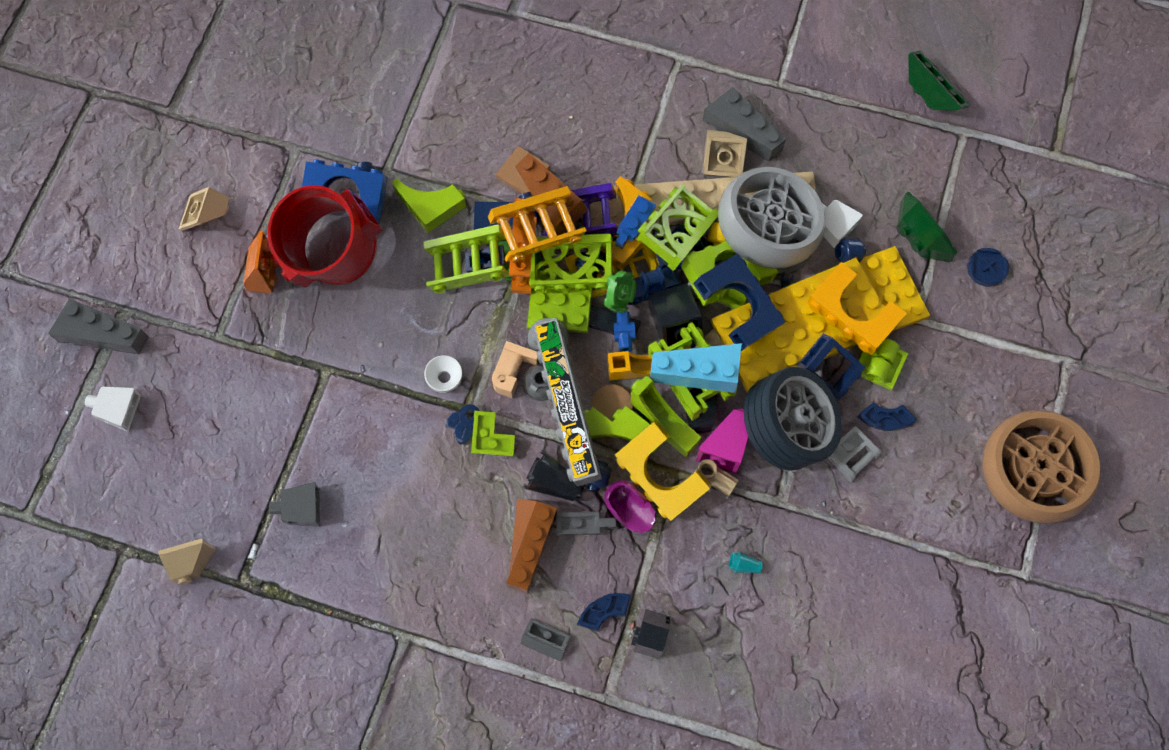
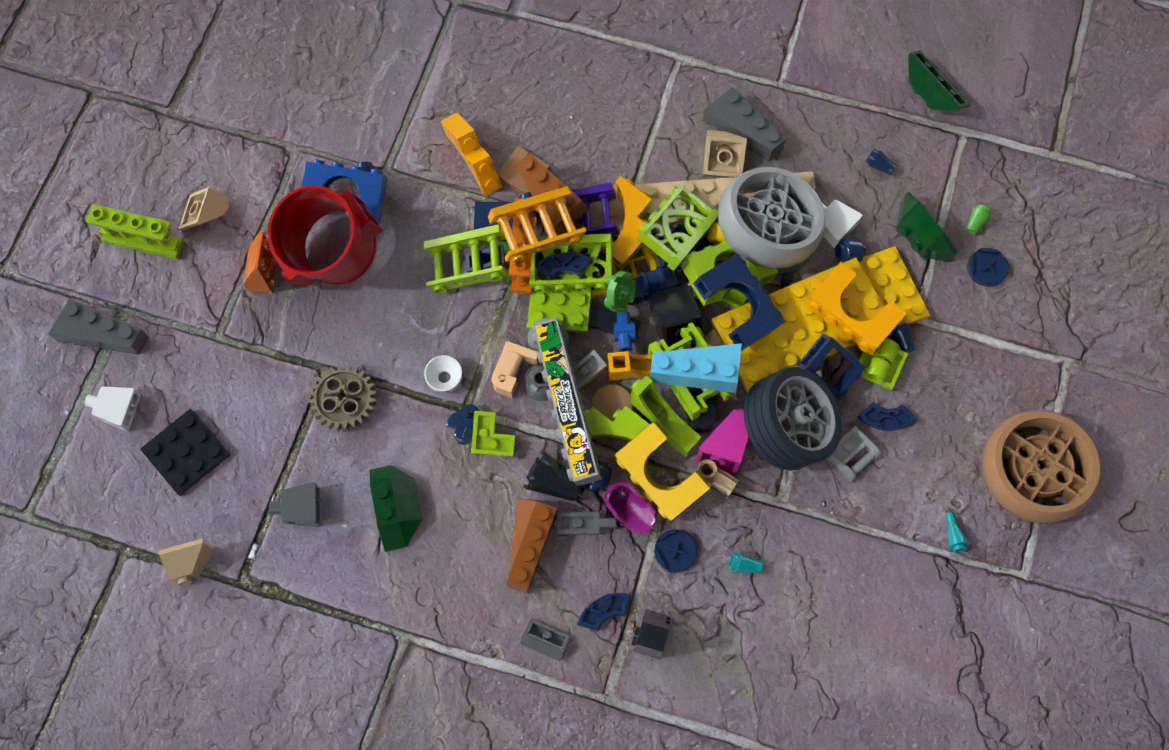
(135, 231): none -> lime fence
(185, 452): none -> black plate
(338, 415): none -> dark tan gear
(394, 506): none -> dark green wedge
(431, 207): lime arch -> none
(476, 158): none -> light orange arch
(563, 263): none -> dark blue tile
(588, 369): none -> light grey plate
(635, 217): blue hinge -> none
(675, 551): none -> dark blue tile
(880, 162): none -> dark blue cone
(904, 337): none -> dark blue cone
(956, 539): none -> teal cone
(978, 218): none -> bright green cone

